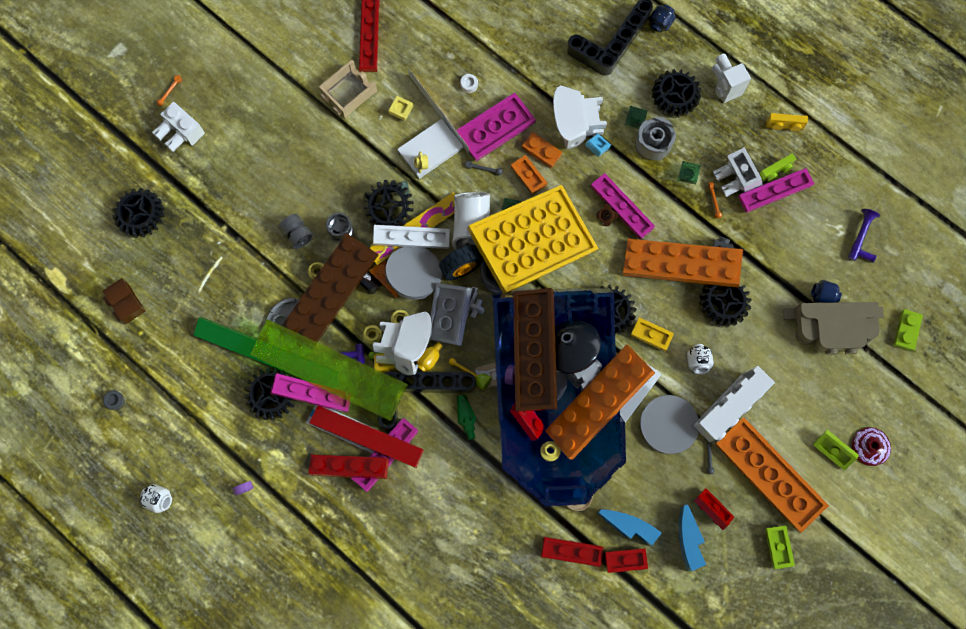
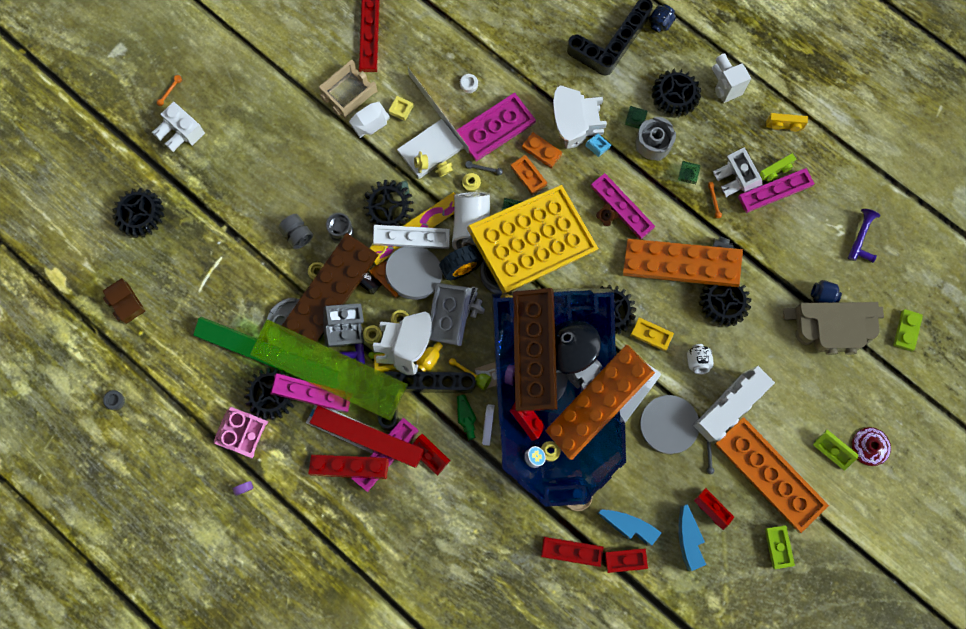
(155, 498): white head -> none
(240, 432): none -> bright pink slope
(343, 325): none -> dark grey slope
(369, 119): none -> white slope
(432, 455): none -> red plate
(444, 169): none -> light yellow plate
(471, 187): none -> light yellow plate
(488, 425): none -> white tile
(535, 457): none -> tile

